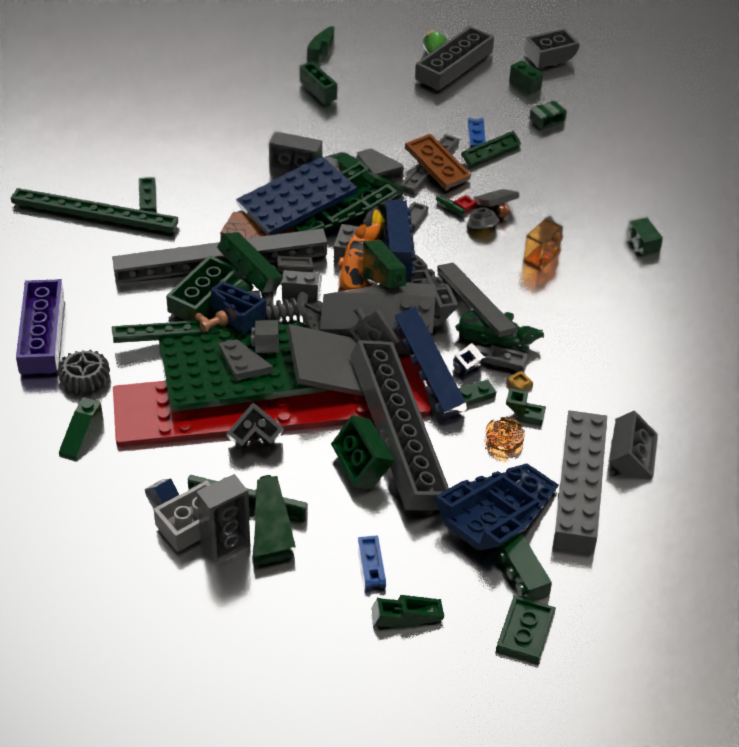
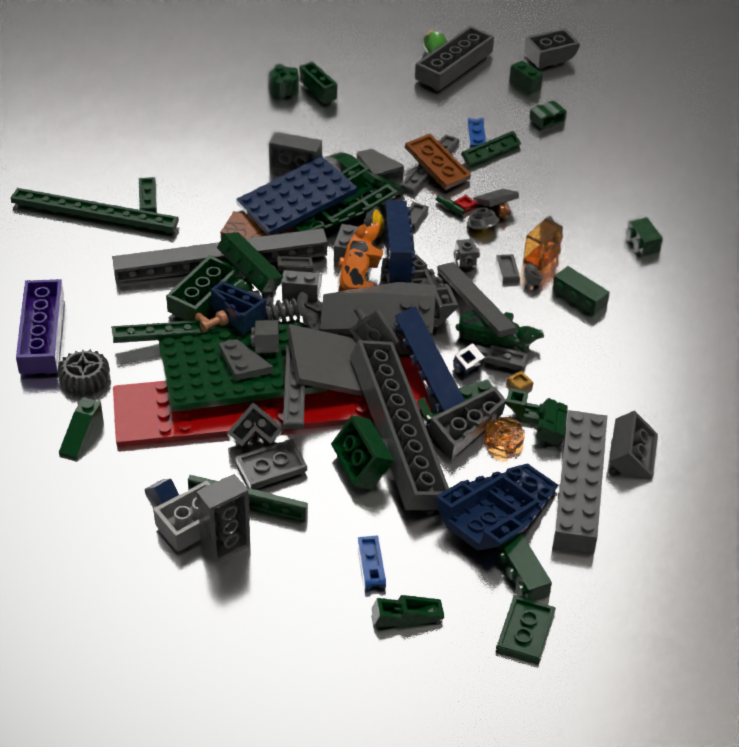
(271, 464): none -> dark grey plate
(271, 526): dark green slope -> none
(283, 81): none -> dark green brick
(293, 397): none -> dark grey tile
(320, 44): dark green slope -> none
(382, 265): dark green slope -> none
(425, 411): none -> dark green tile
(466, 253): none -> dark grey brick
(466, 421): none -> dark grey wedge
(507, 268): none -> dark grey tile
(532, 275): none -> dark grey plate
(551, 421): none -> dark green brick
(581, 290): none -> dark green brick

